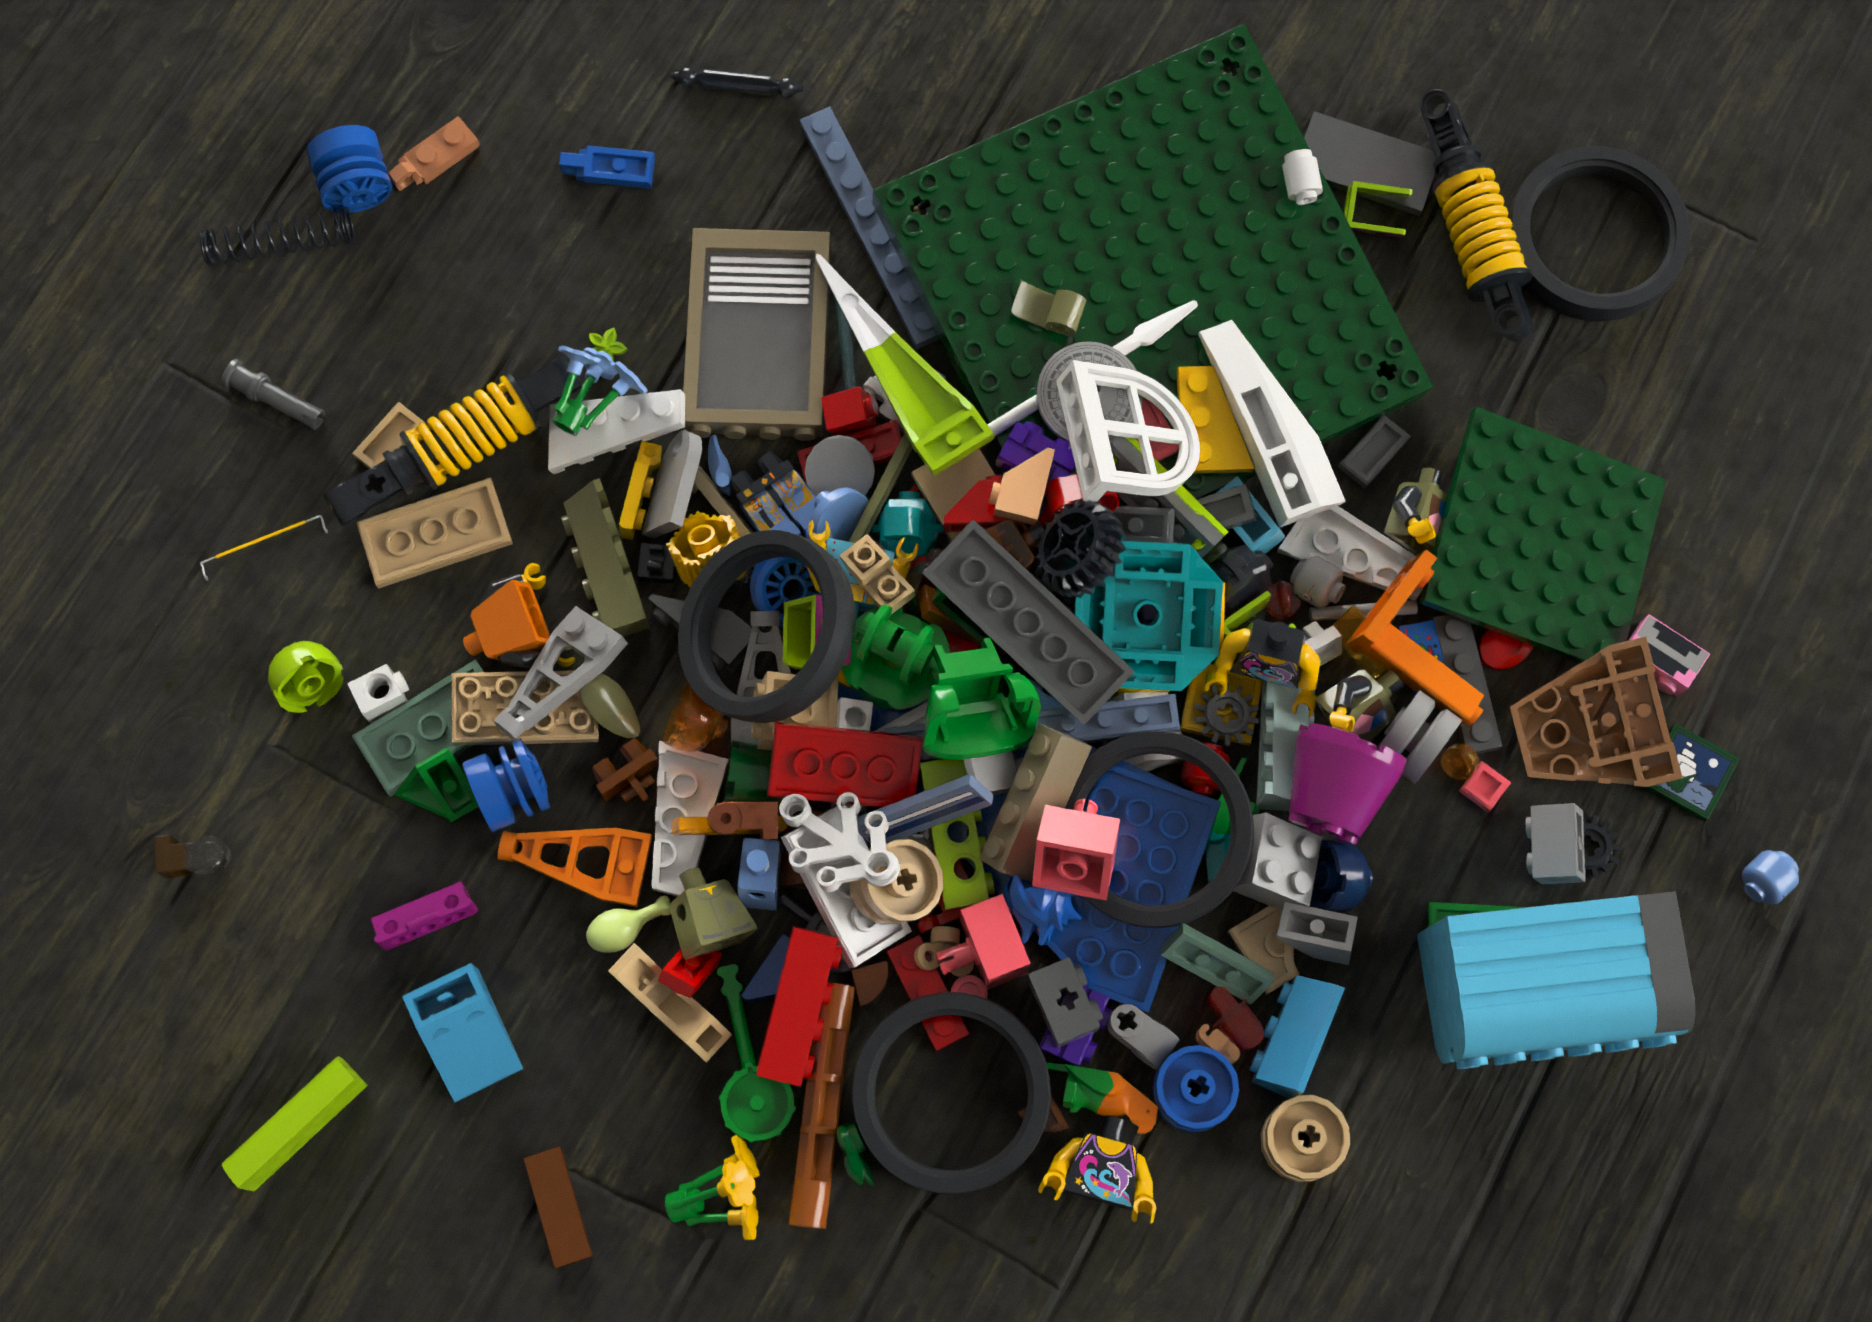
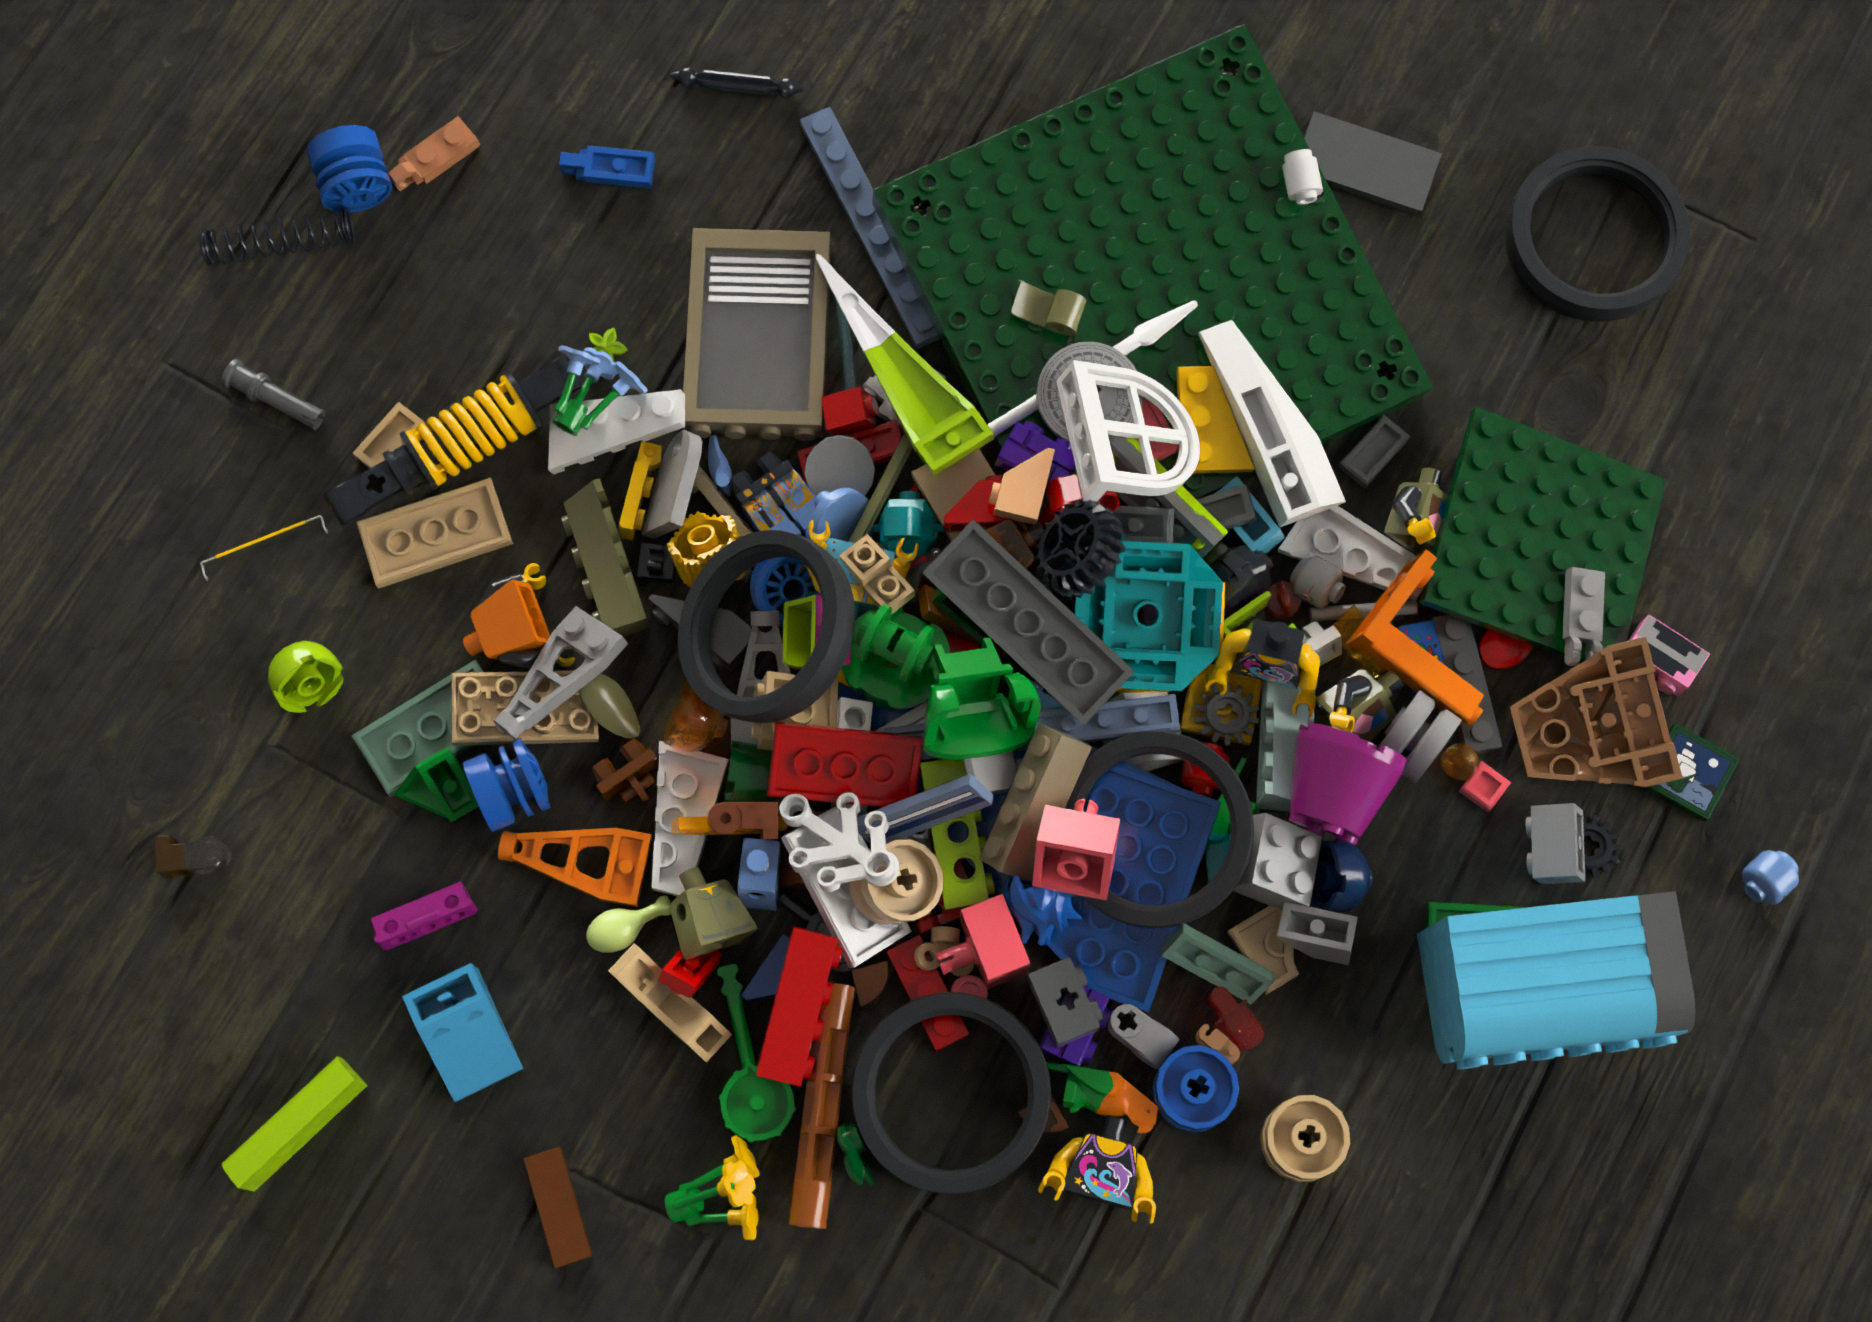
(366, 685): white brick -> none
(1295, 1035): dark azure slope -> none
(1376, 189): lime piece -> none
(1477, 218): piece -> none
(1583, 613): none -> light grey hinge

